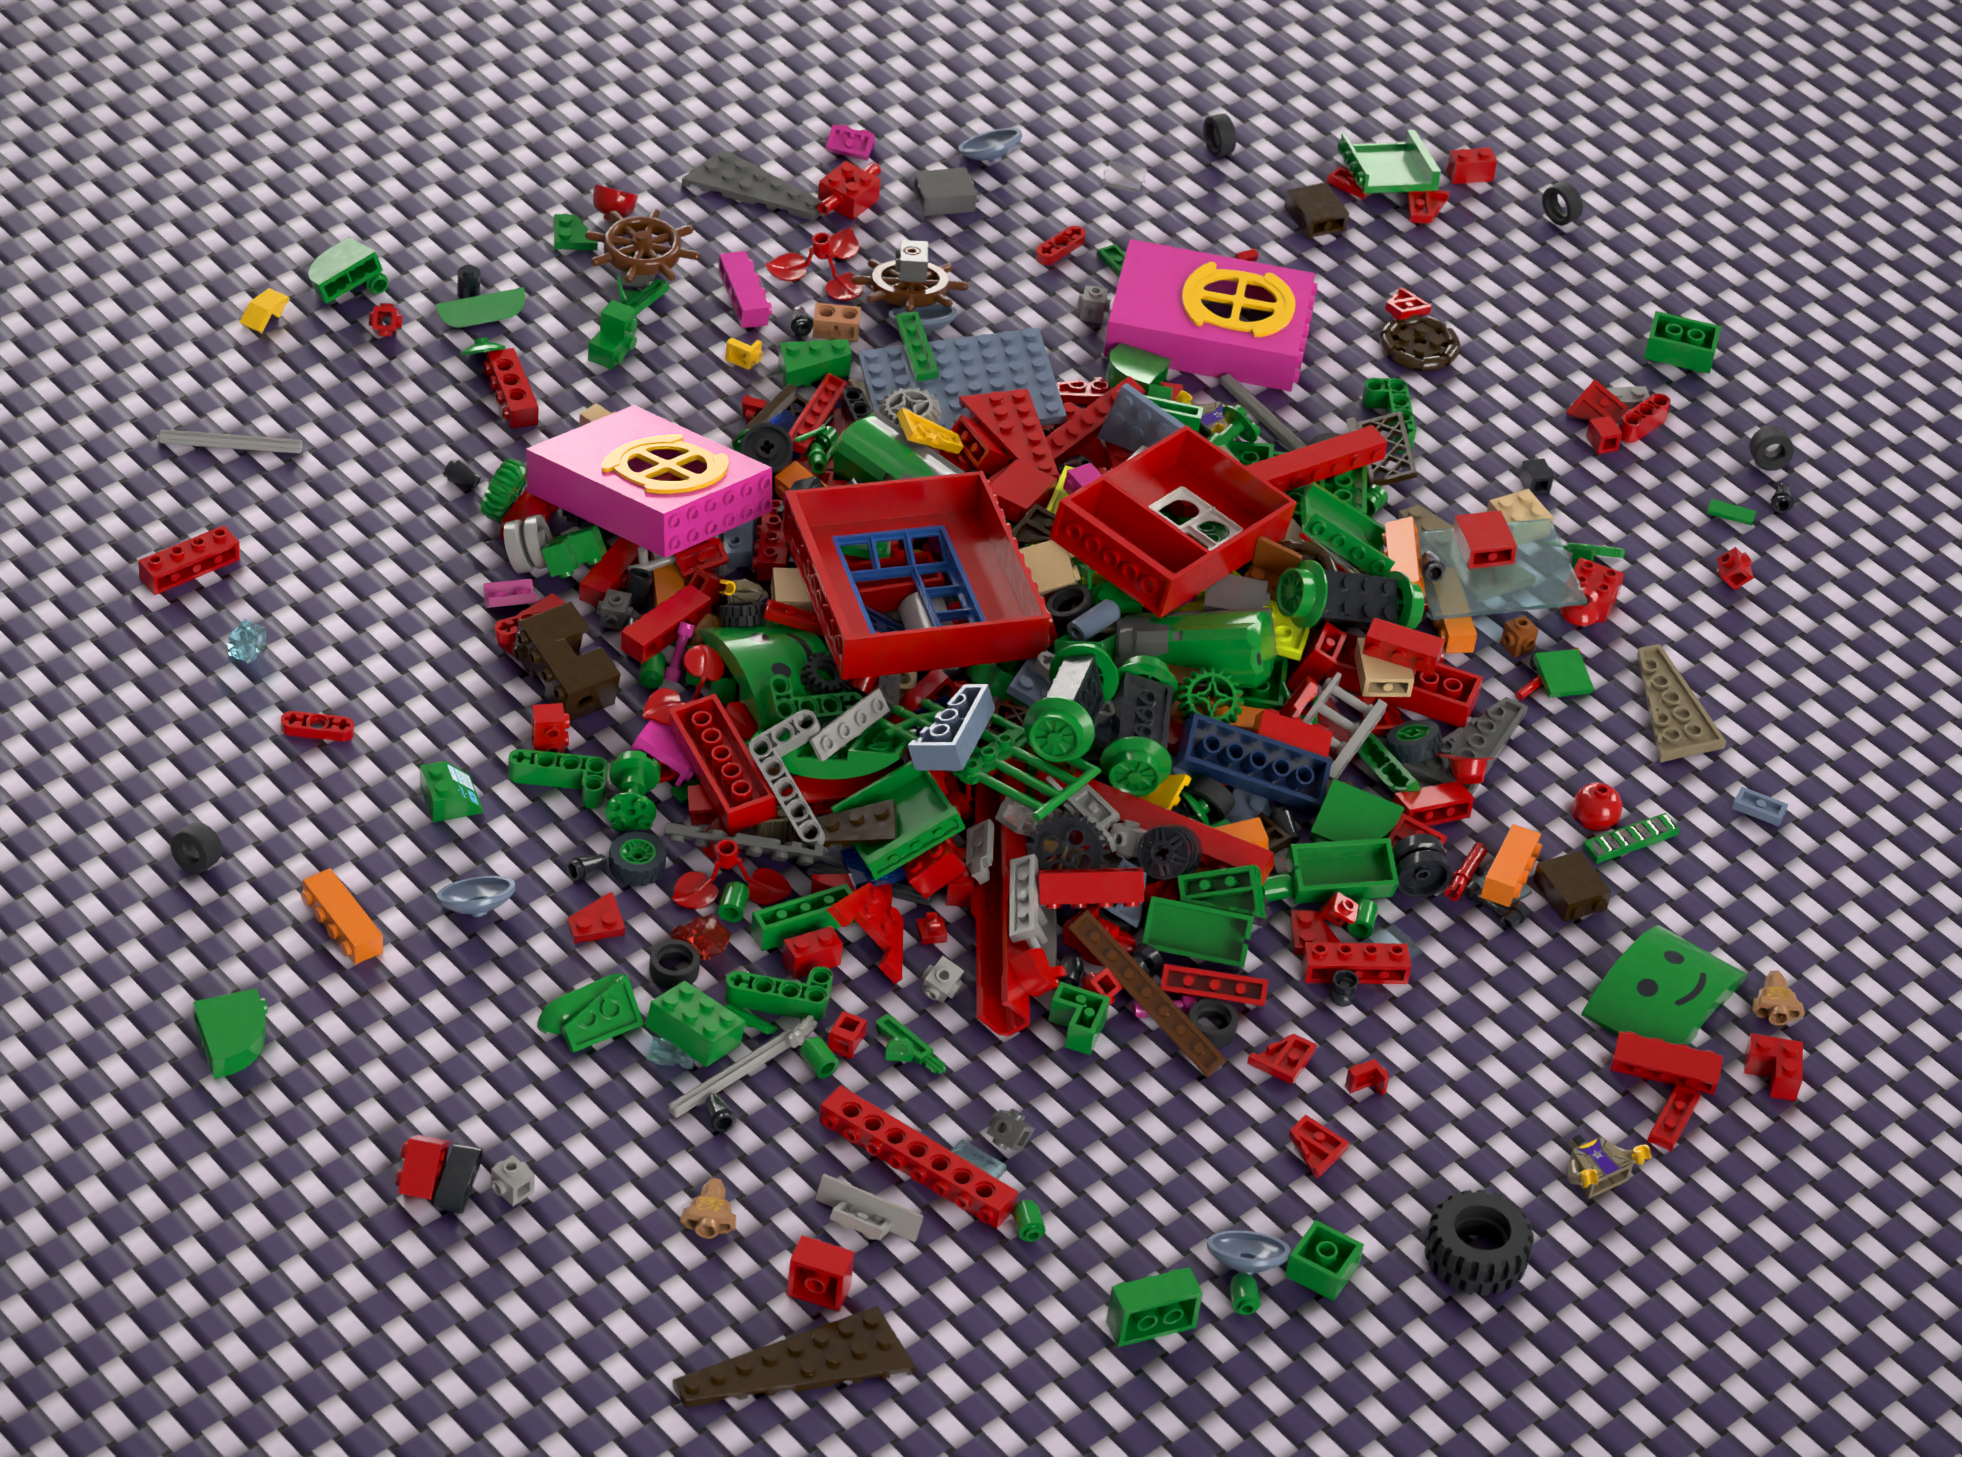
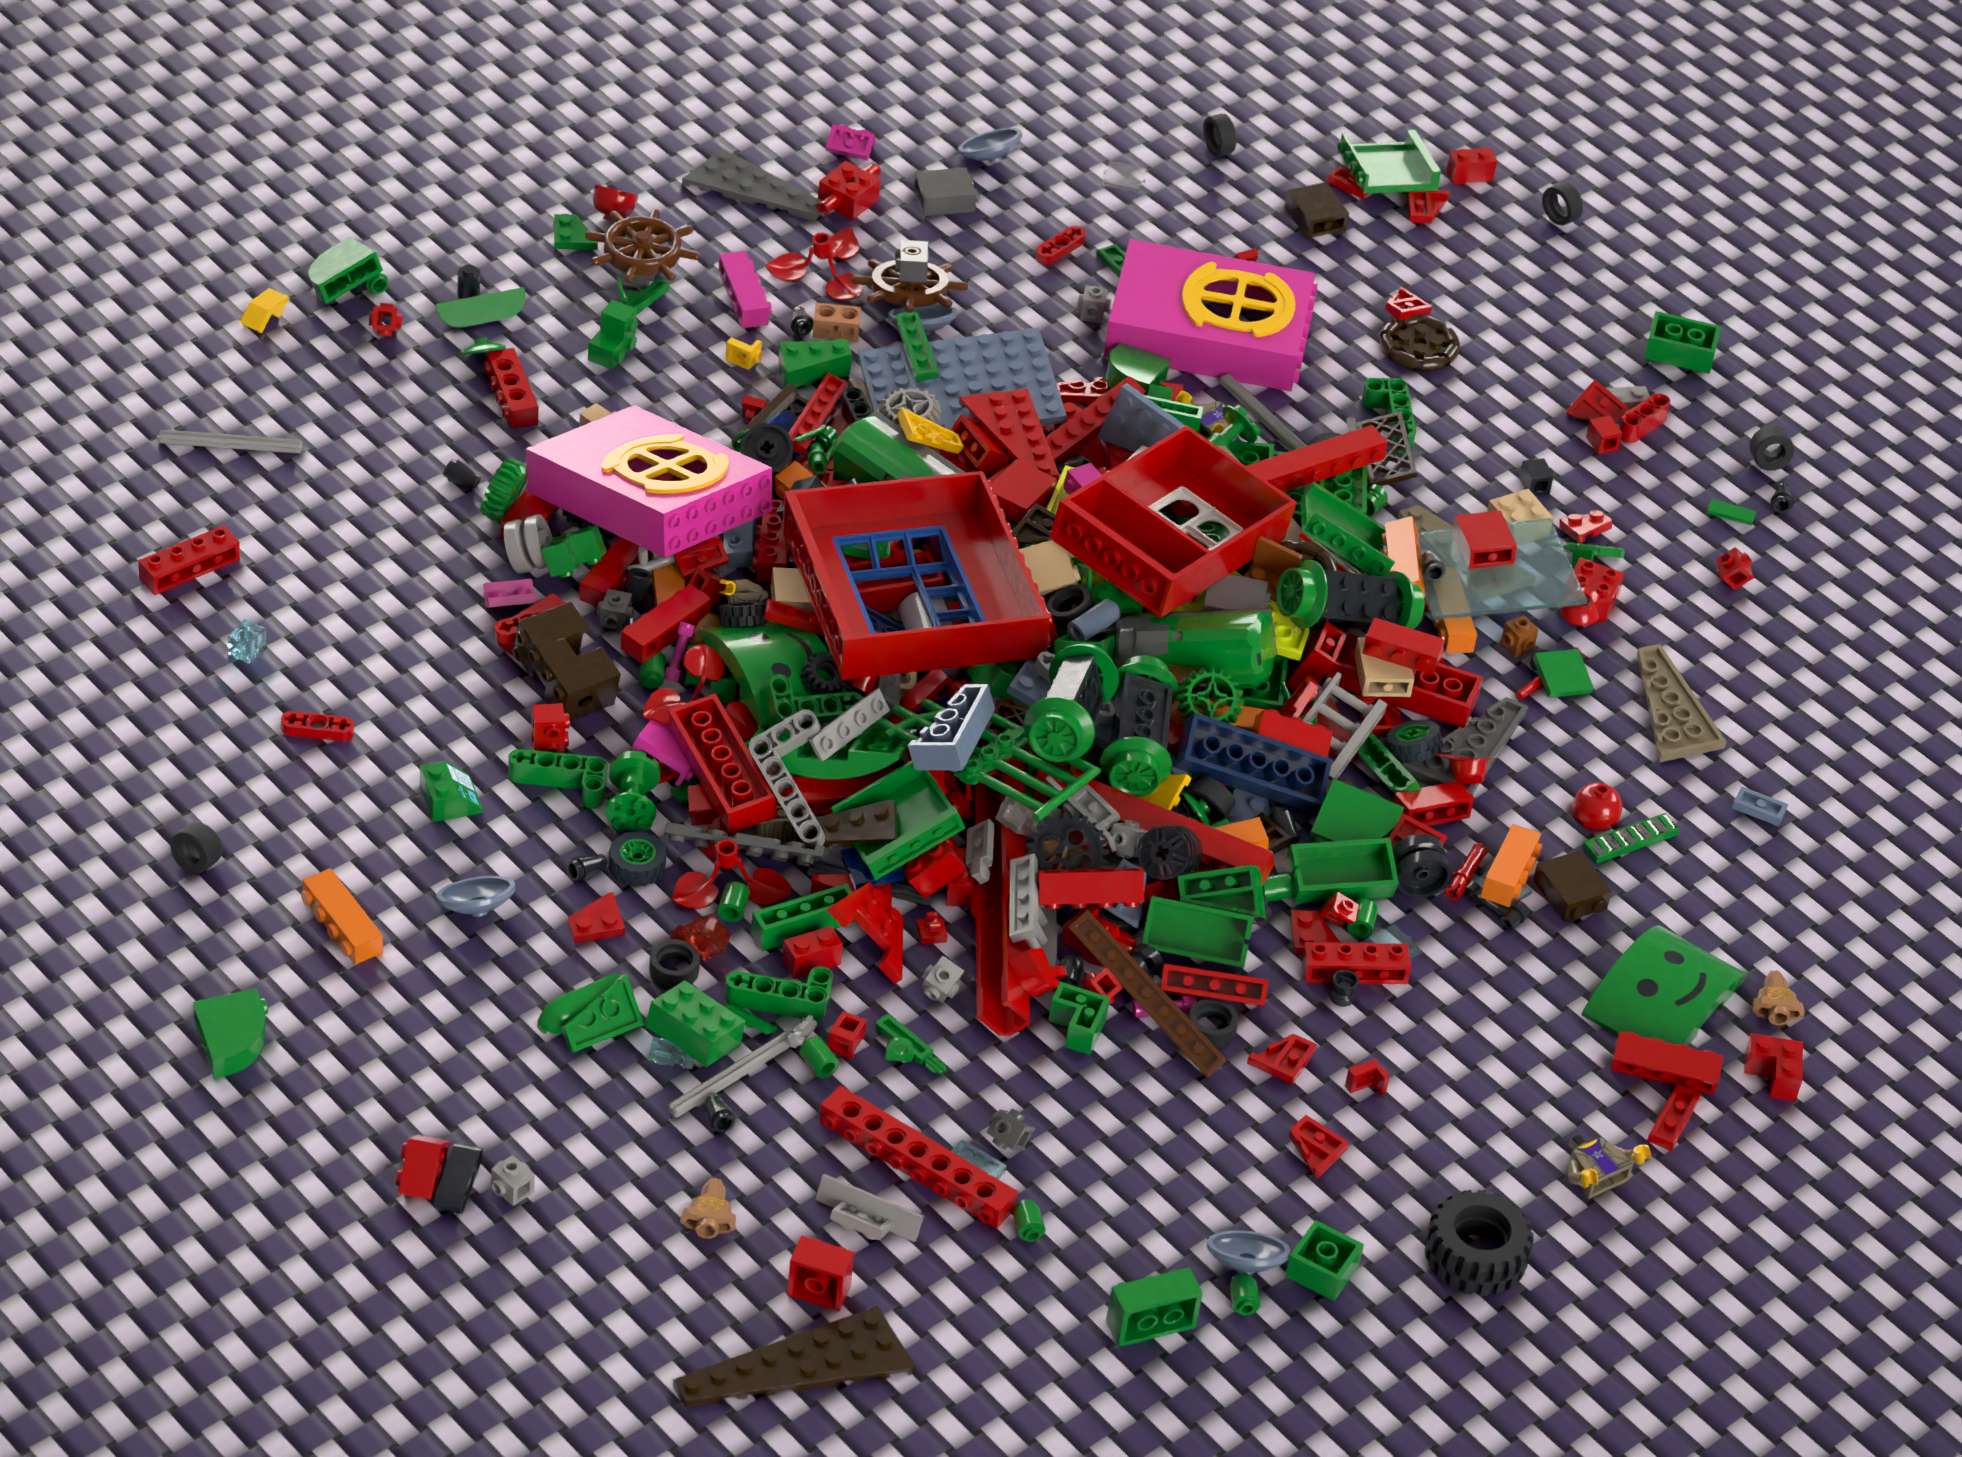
(1581, 525): none -> wing

